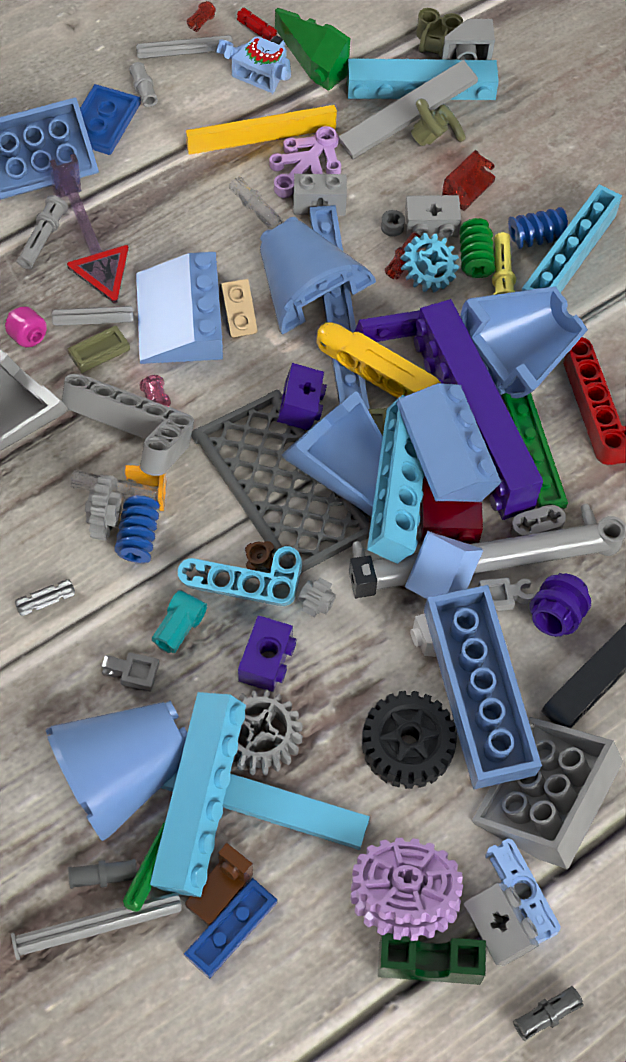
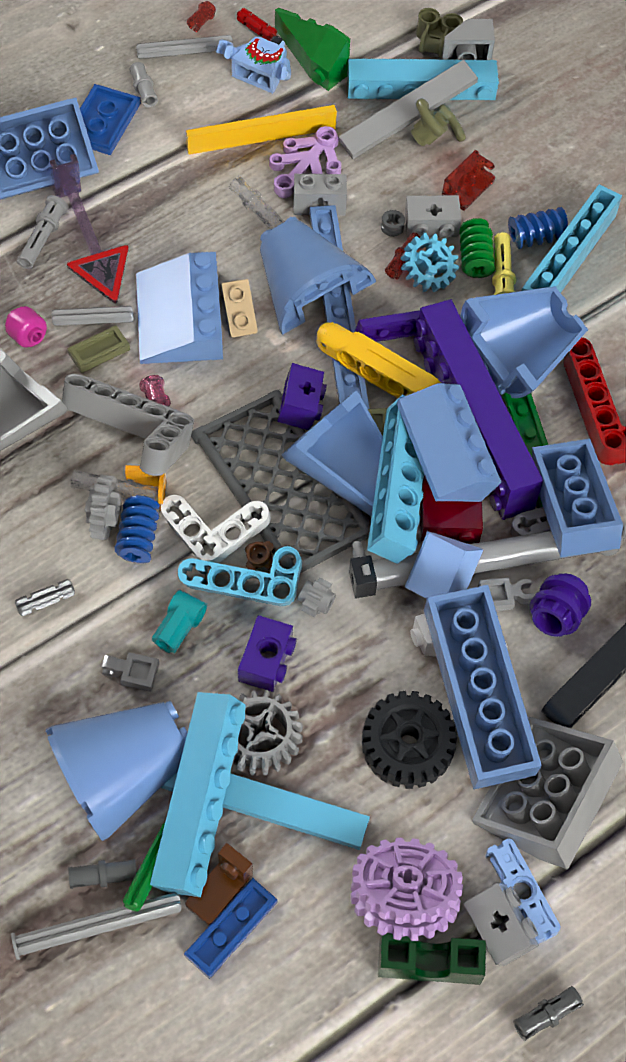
(215, 538): none -> white beam
(577, 498): none -> medium blue brick

